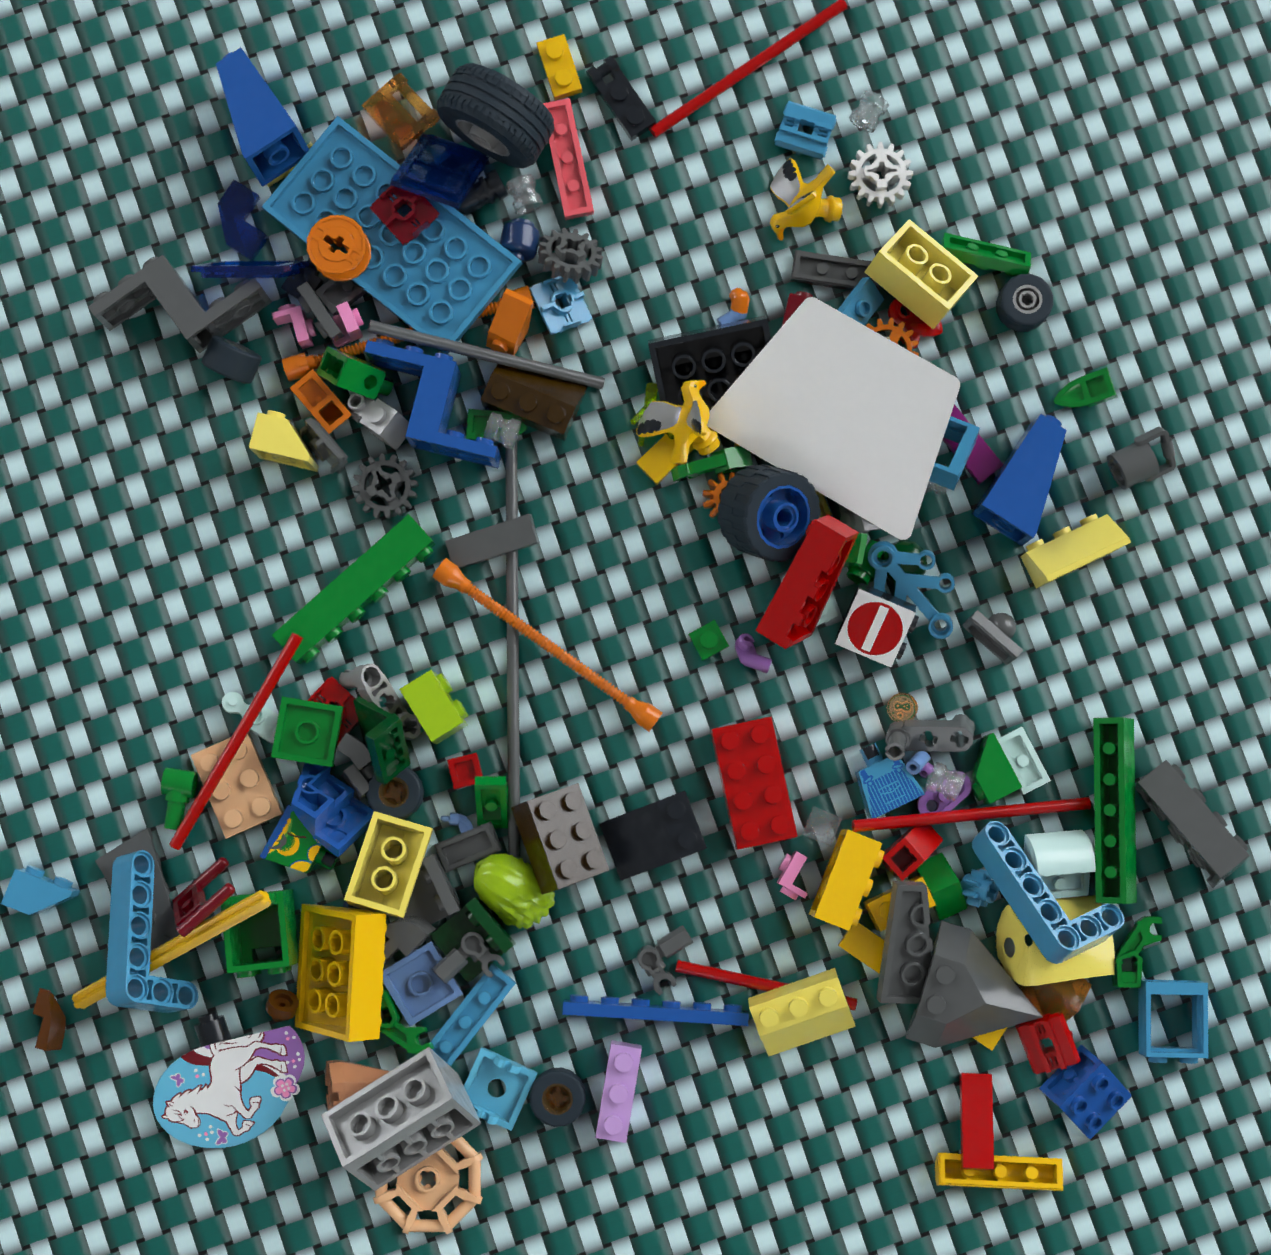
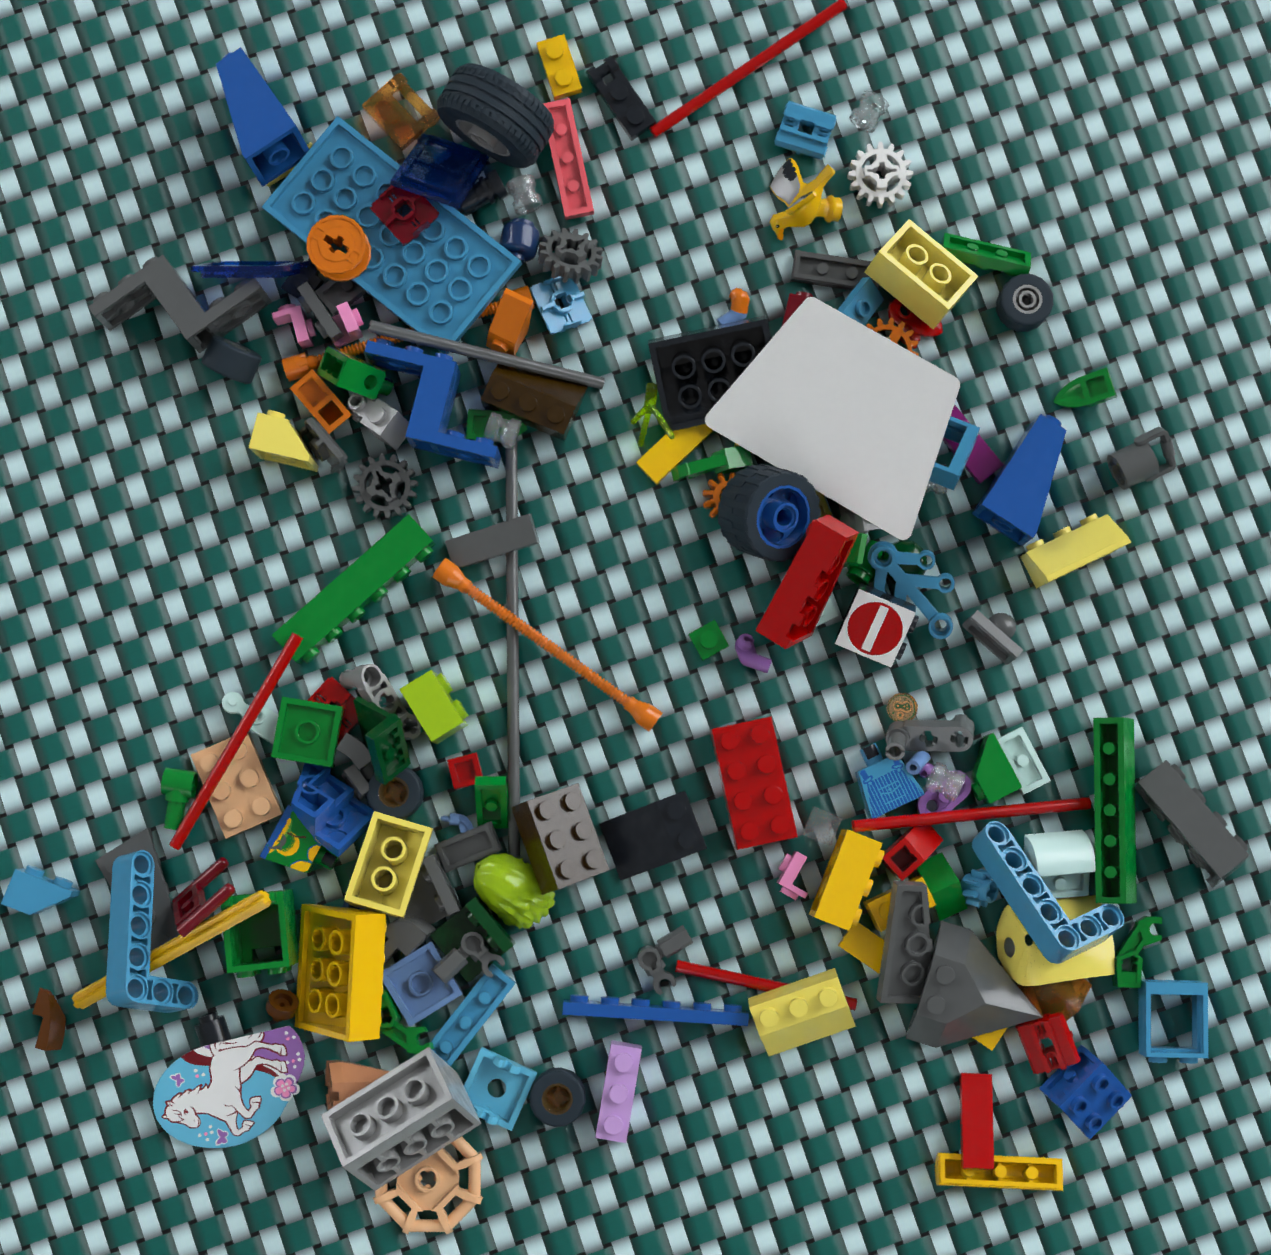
(234, 209): clear blue tile -> none
(685, 422): yellow animal -> none

